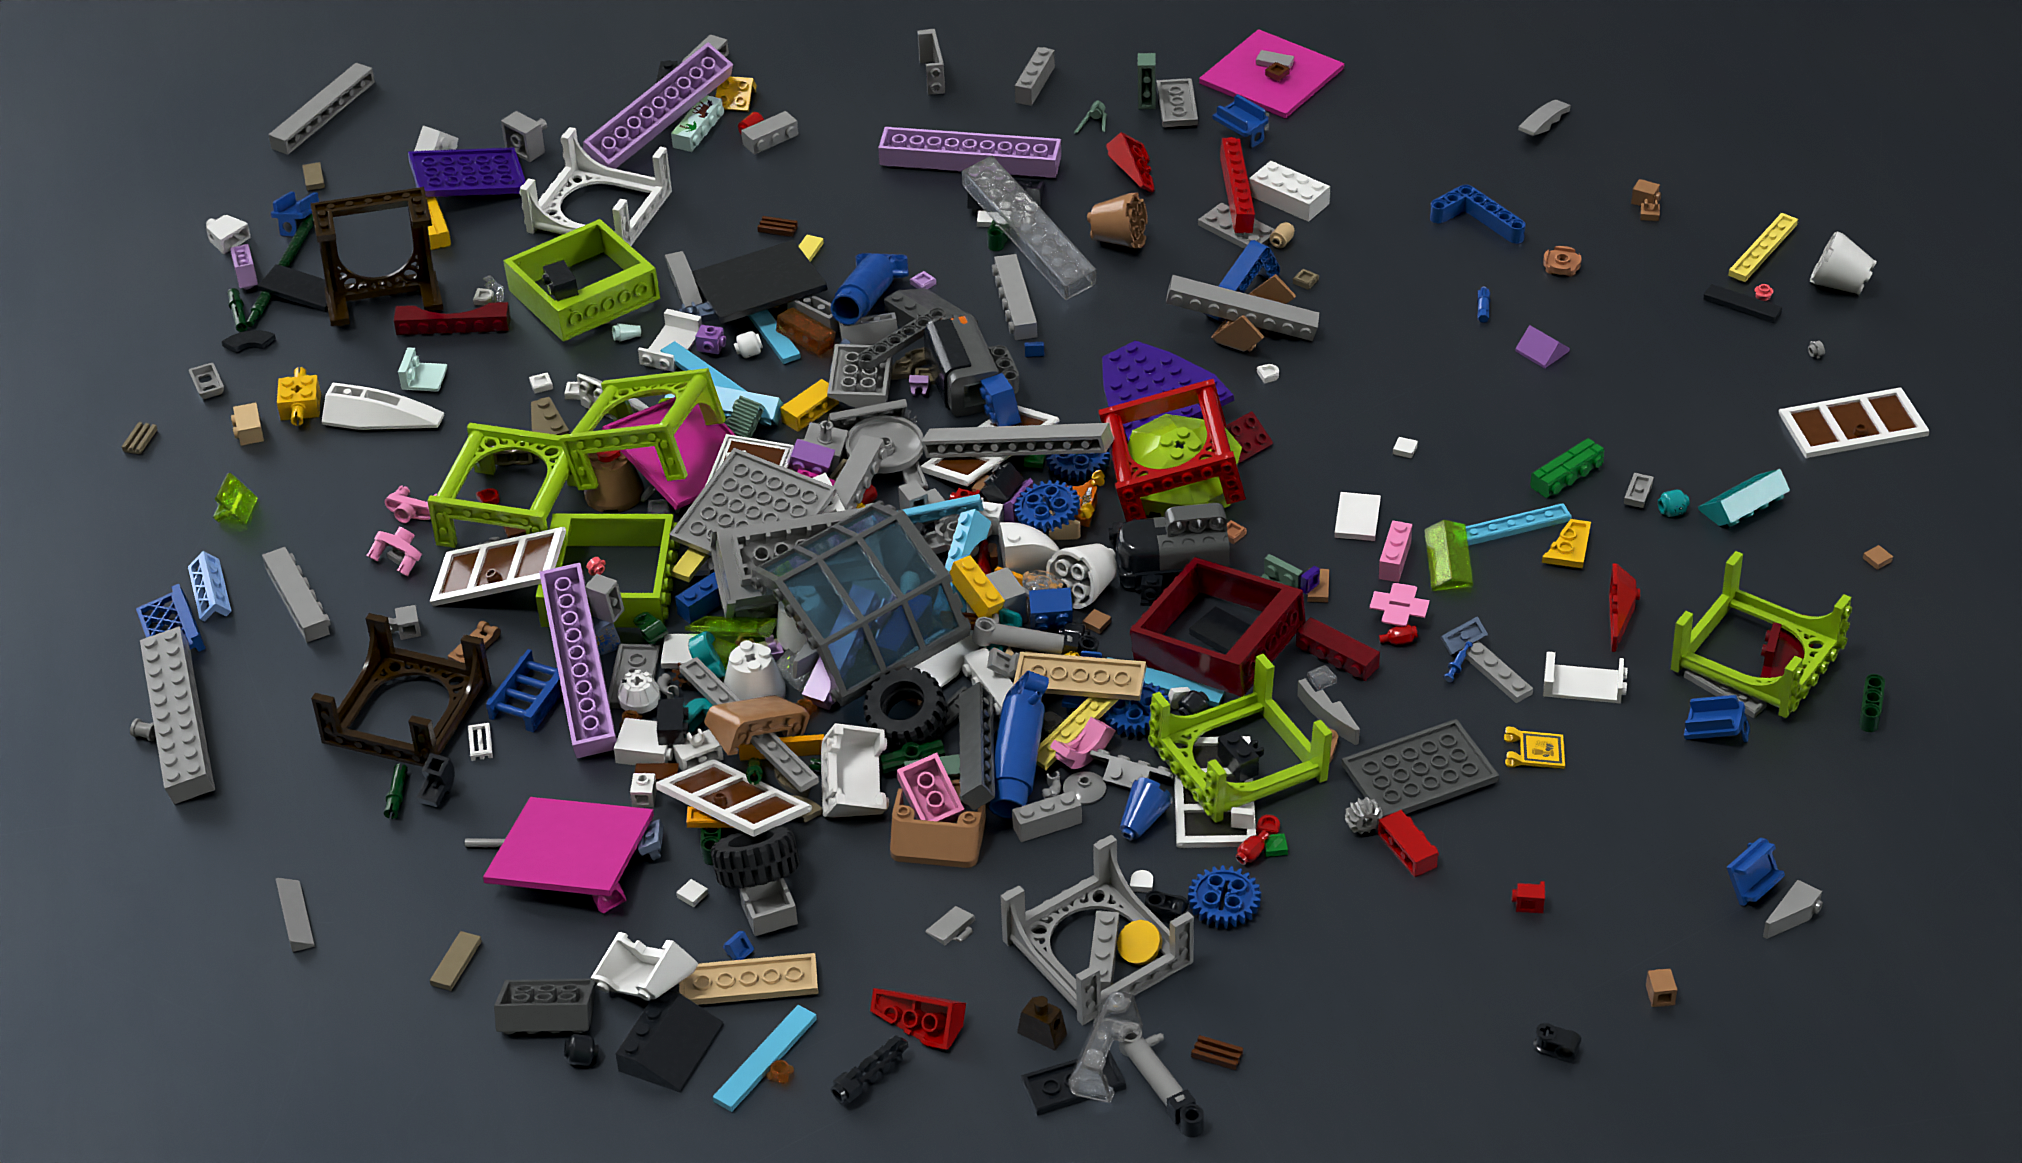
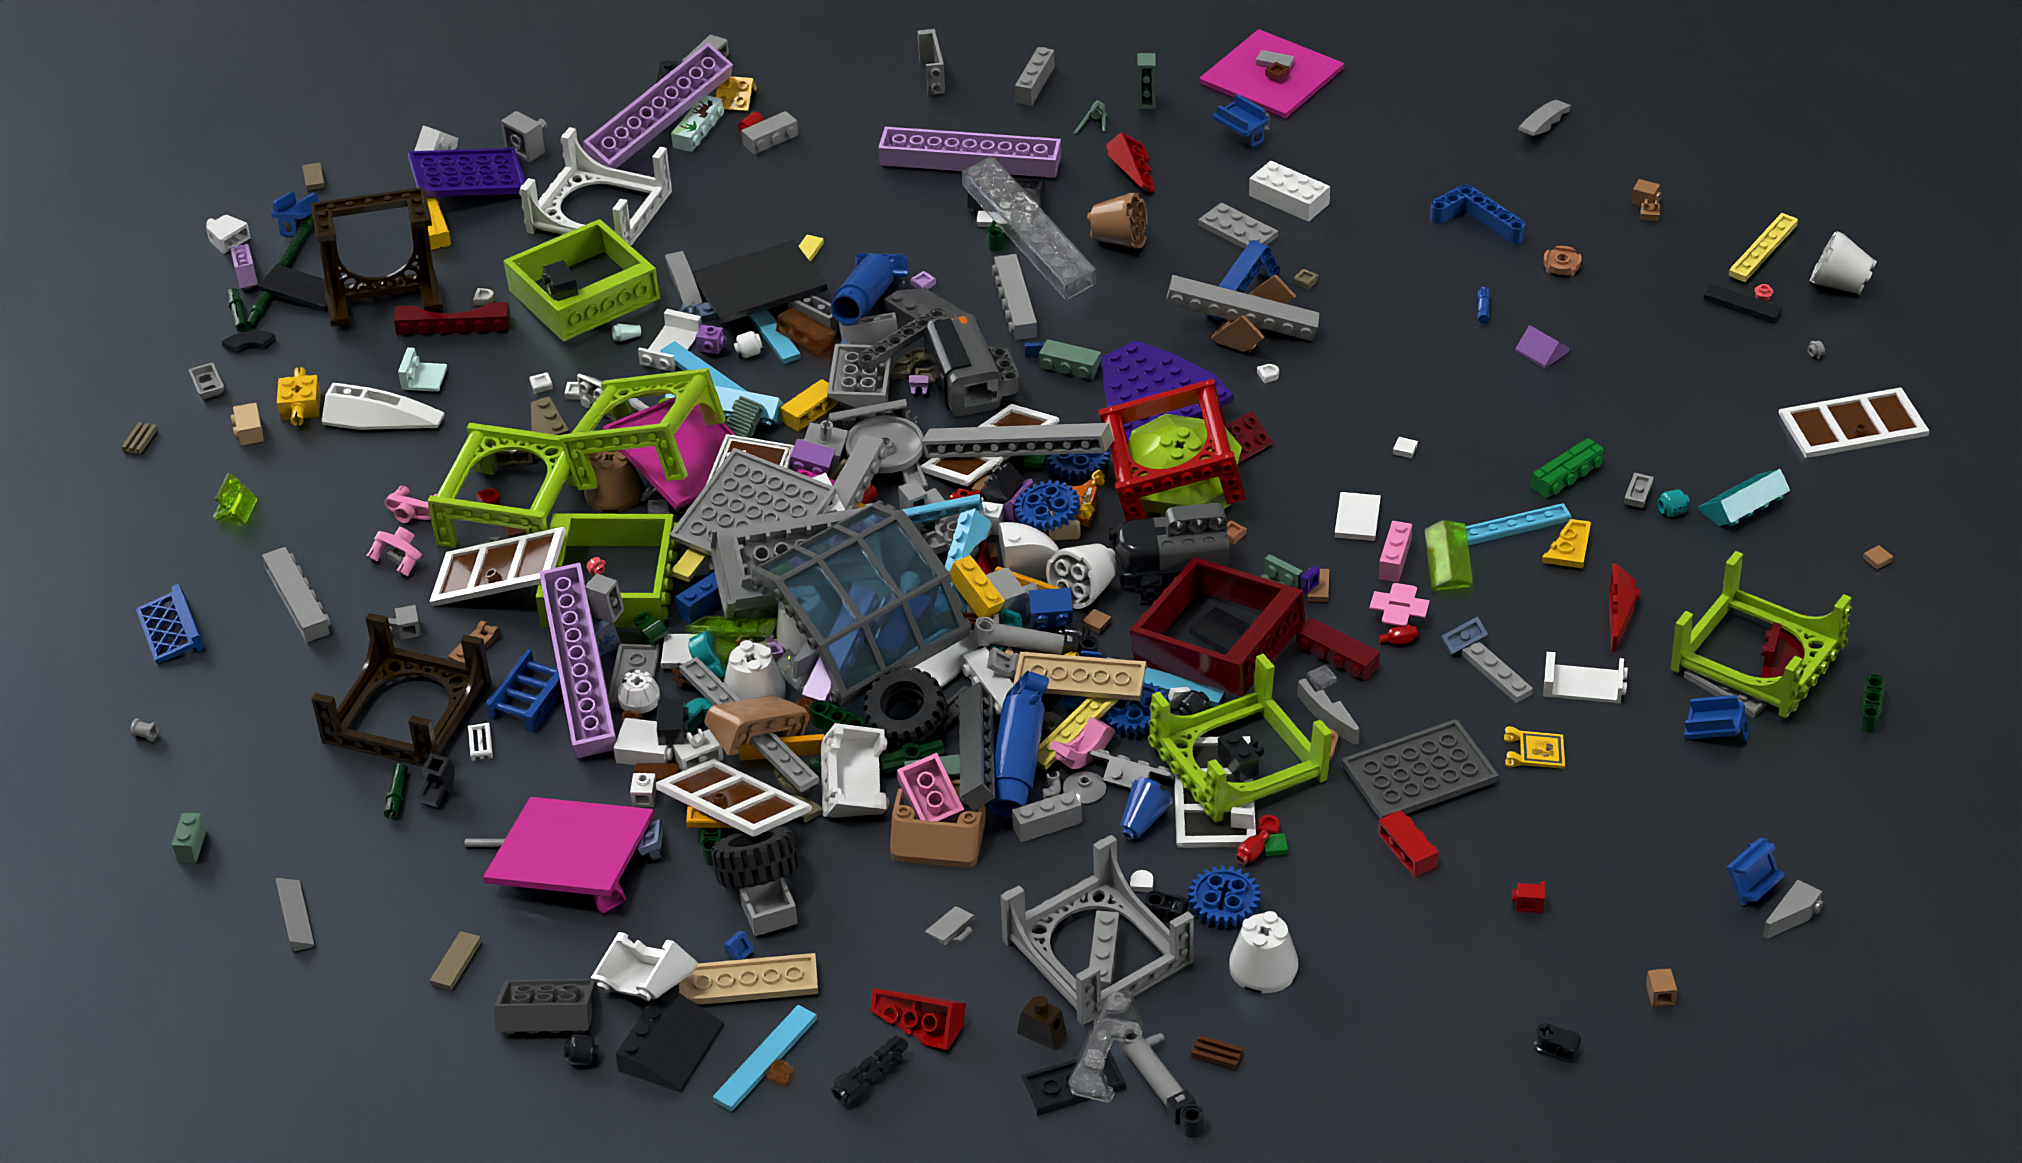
(177, 715): light grey brick -> none
(188, 837): none -> sand green brick
(212, 582): light blue fence -> none
(321, 108): light grey brick -> none
(496, 286): clear arm -> none
(608, 456): red tile -> none
(663, 682): light grey arm -> none
(692, 893): white tile -> none
(754, 771): dark green pin -> none
(777, 226): reddish brown tile -> none
(825, 715): none -> dark green beam
(1000, 401): blue brick -> none
(1040, 580): clear tile -> none
(1070, 359): none -> sand green brick
(1139, 942): yellow tile -> none
(1177, 102): light grey plate -> none
(1237, 185): red brick -> none
(1264, 954): none -> white cone
(1282, 235): tan brick -> none
(1363, 815): light grey gear -> none
(1454, 667): blue piece -> none

